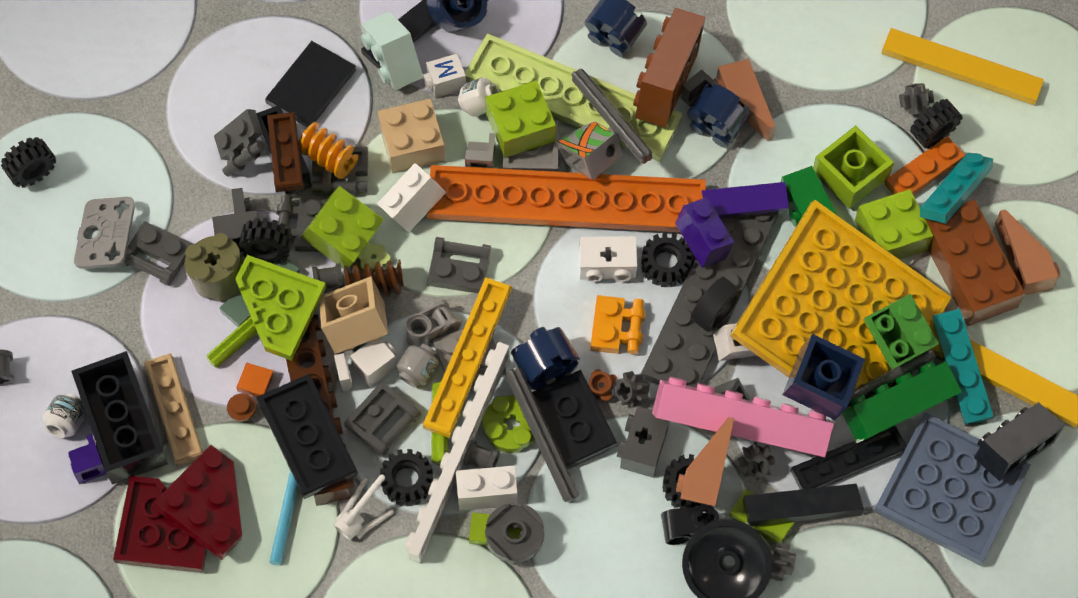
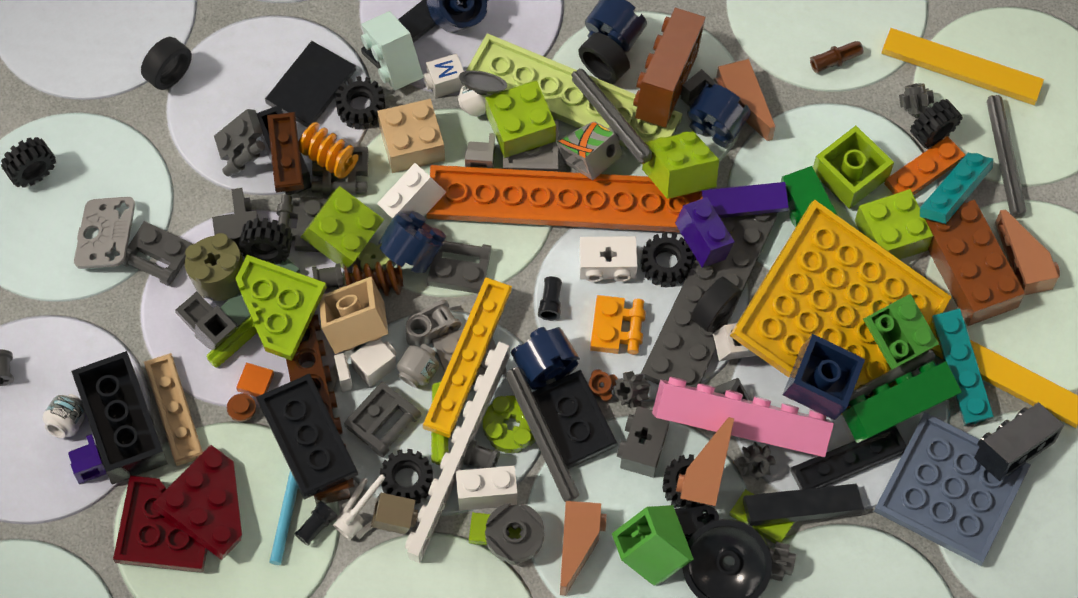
(166, 63): none -> black tyre
(208, 323): none -> dark grey brick
(320, 518): none -> black pin
(359, 89): none -> black tyre
(394, 513): none -> dark tan brick
(411, 241): none -> dark blue brick
(482, 82): none -> dark grey piece
(550, 304): none -> black pin
(581, 535): none -> nougat slope
(604, 58): none -> black tyre
(653, 543): none -> bright green slope
(681, 165): none -> lime brick
(836, 56): none -> reddish brown axle
(1006, 156): none -> dark grey axle

